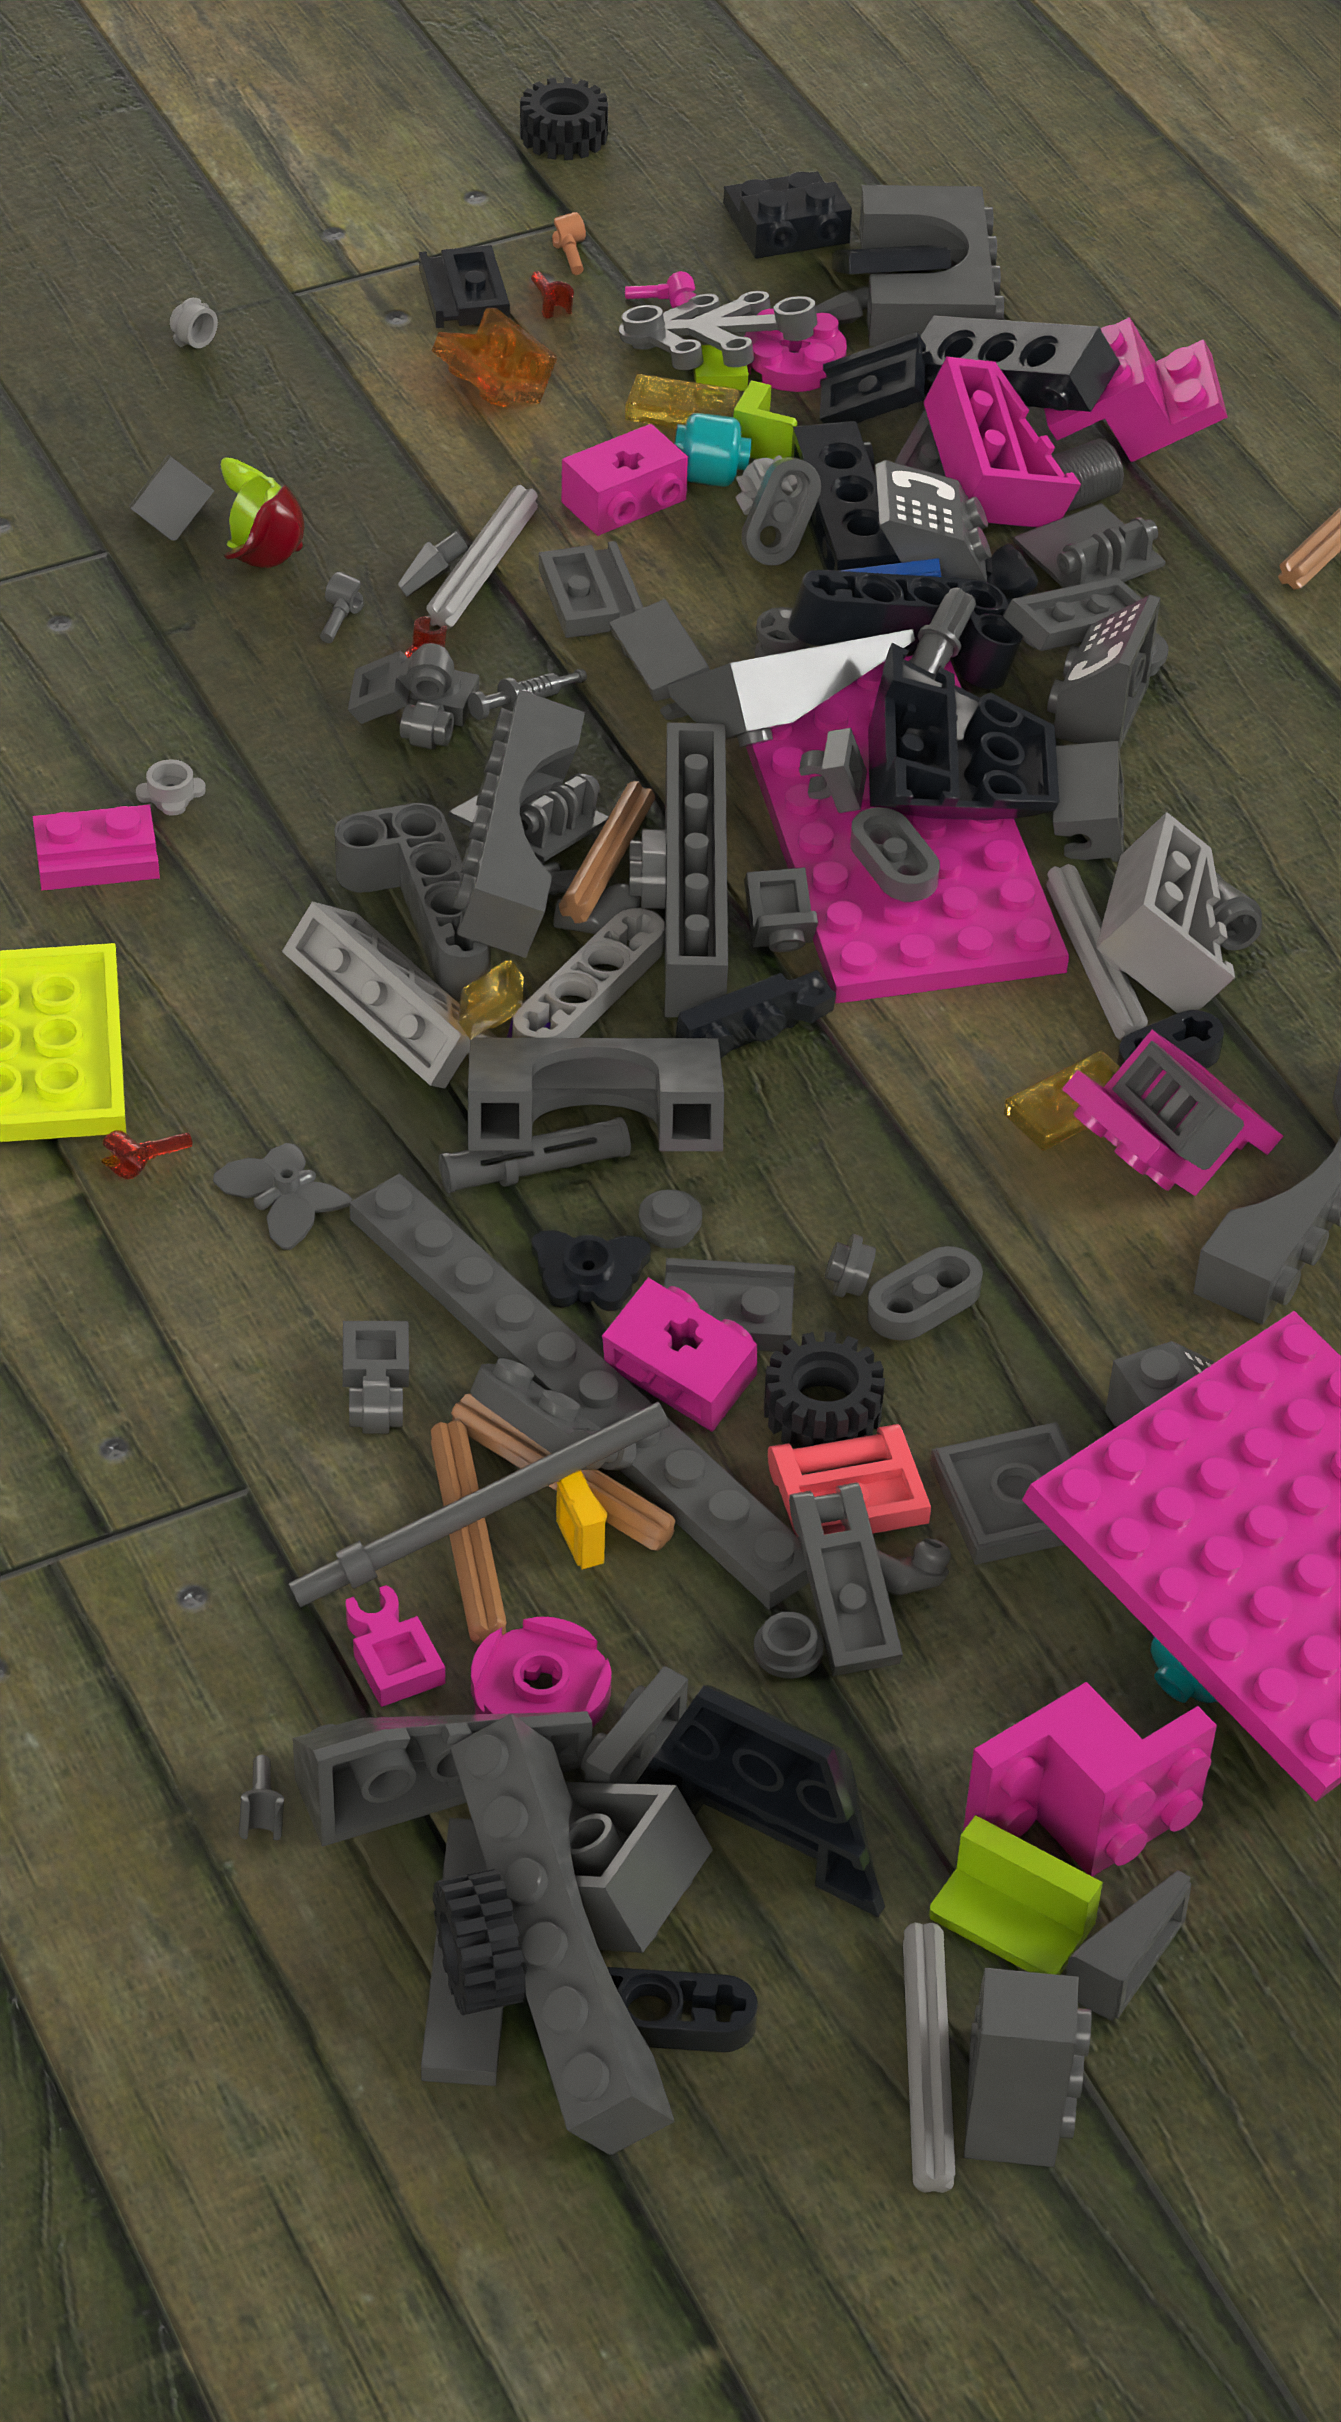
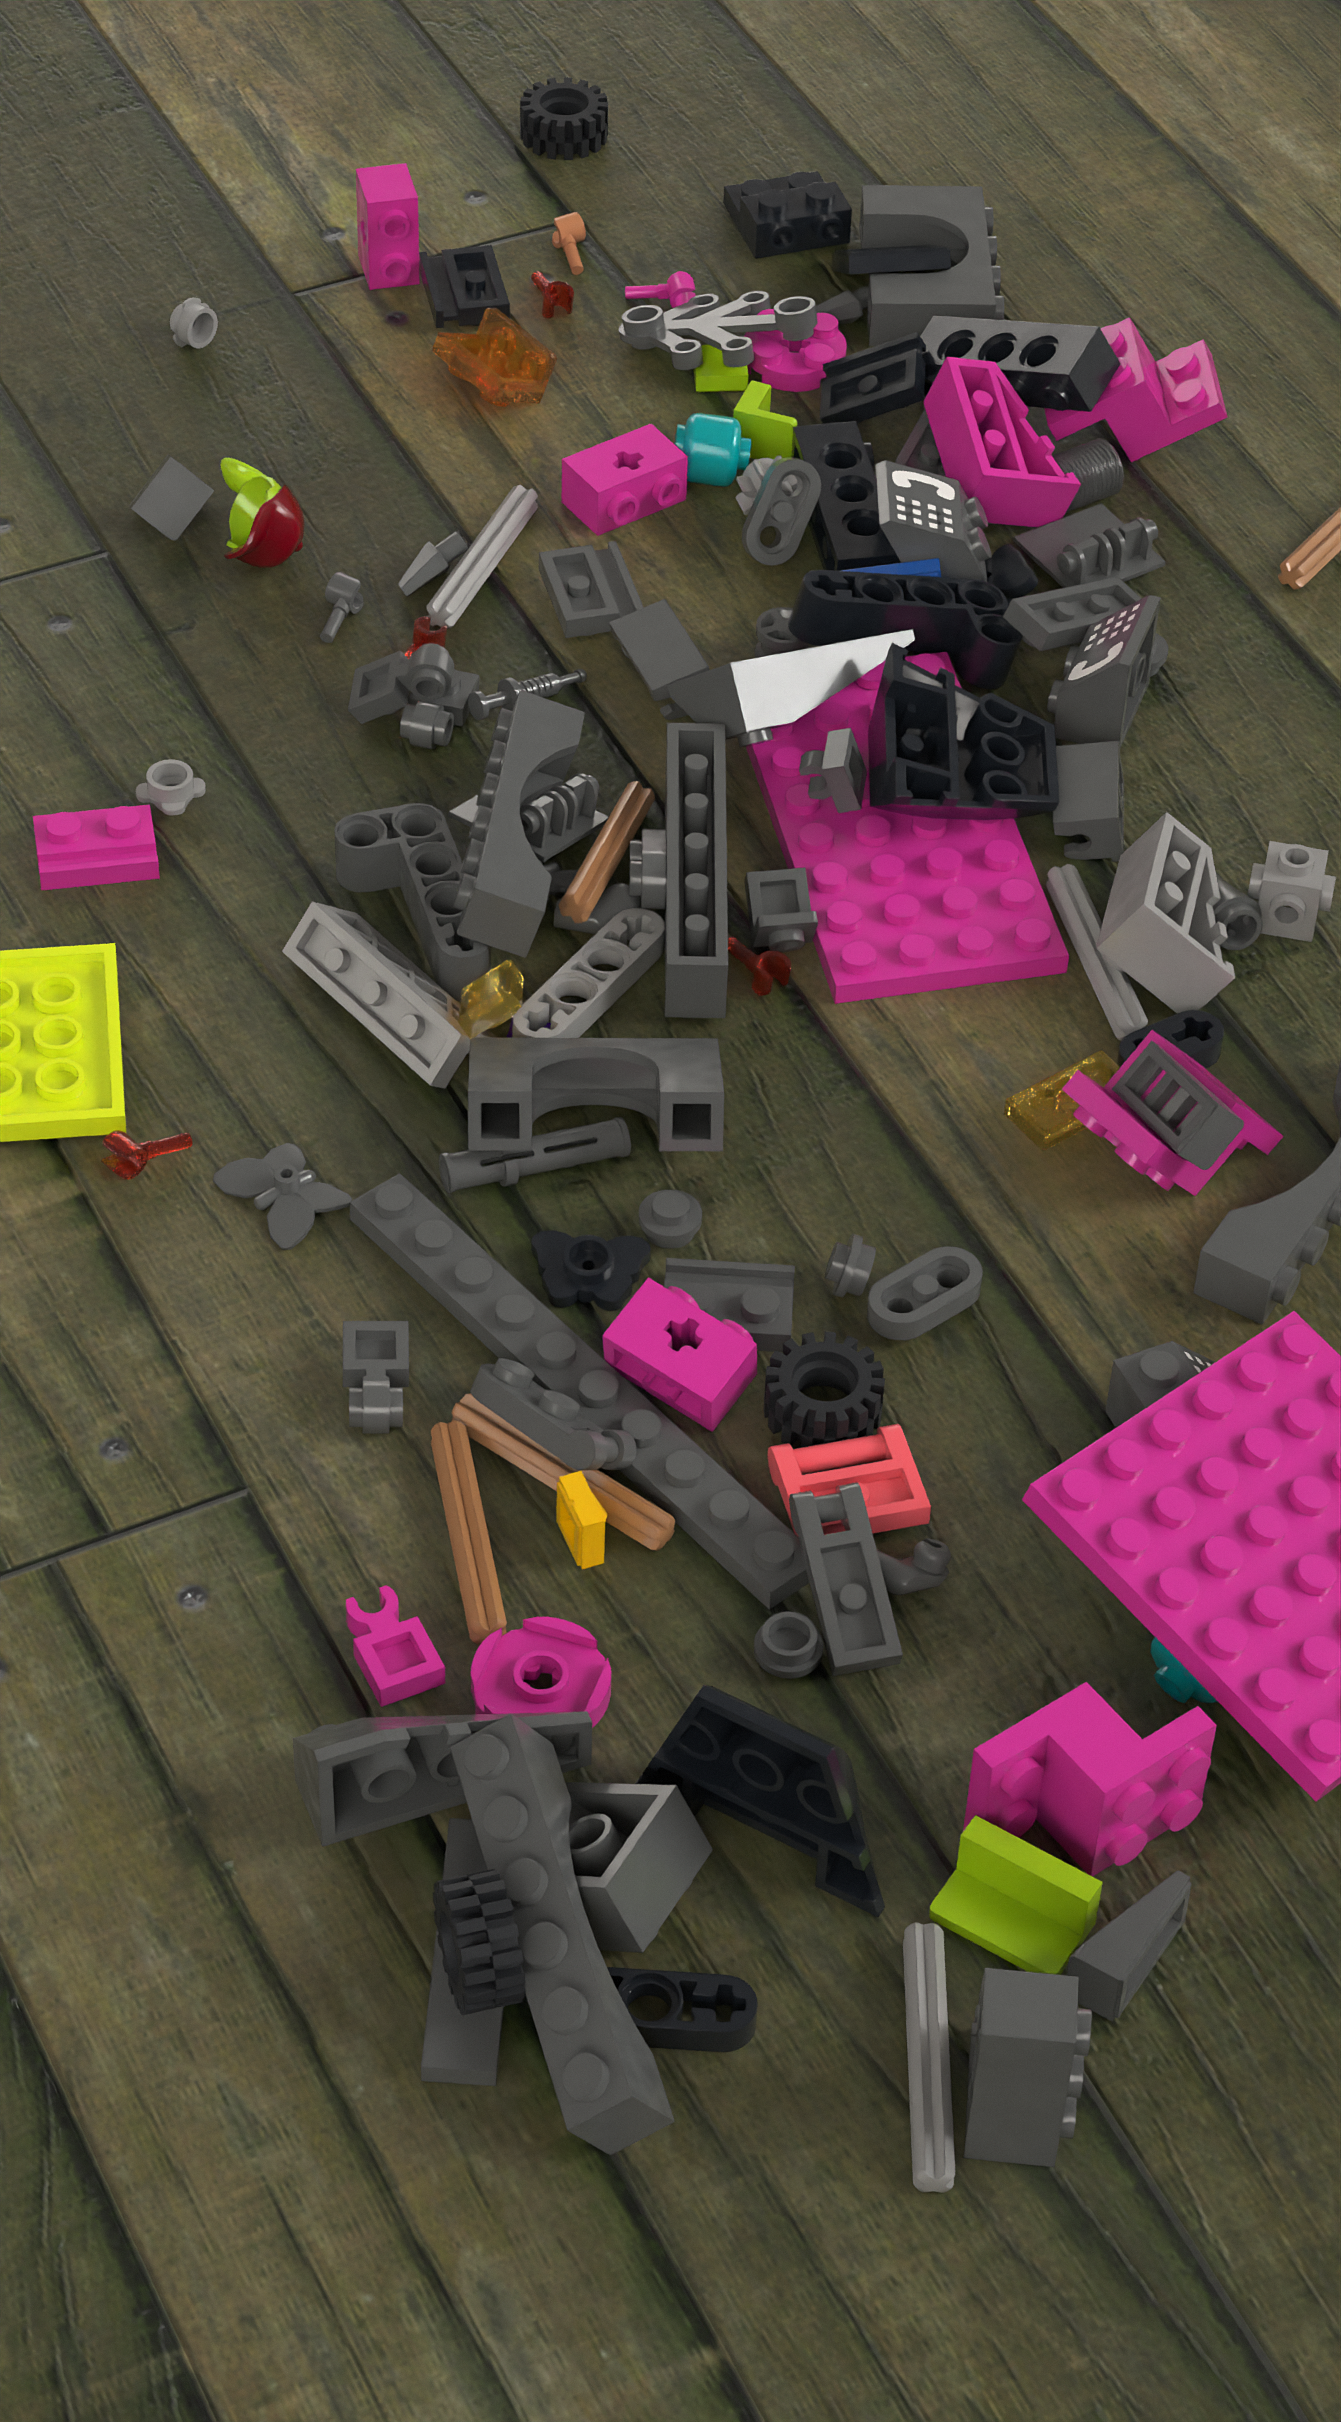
(261, 1805): dark grey hand -> none
(358, 1563): dark grey bar -> none
(387, 226): none -> dark pink brick
(640, 1732): dark grey plate -> none
(673, 401): clear yellow plate -> none
(758, 1011): black hinge -> none
(763, 966): none -> clear red hand
(894, 854): dark grey plate -> none
(940, 639): dark grey axle -> none
(986, 1489): dark grey tile -> none
(1293, 879): none -> light grey brick

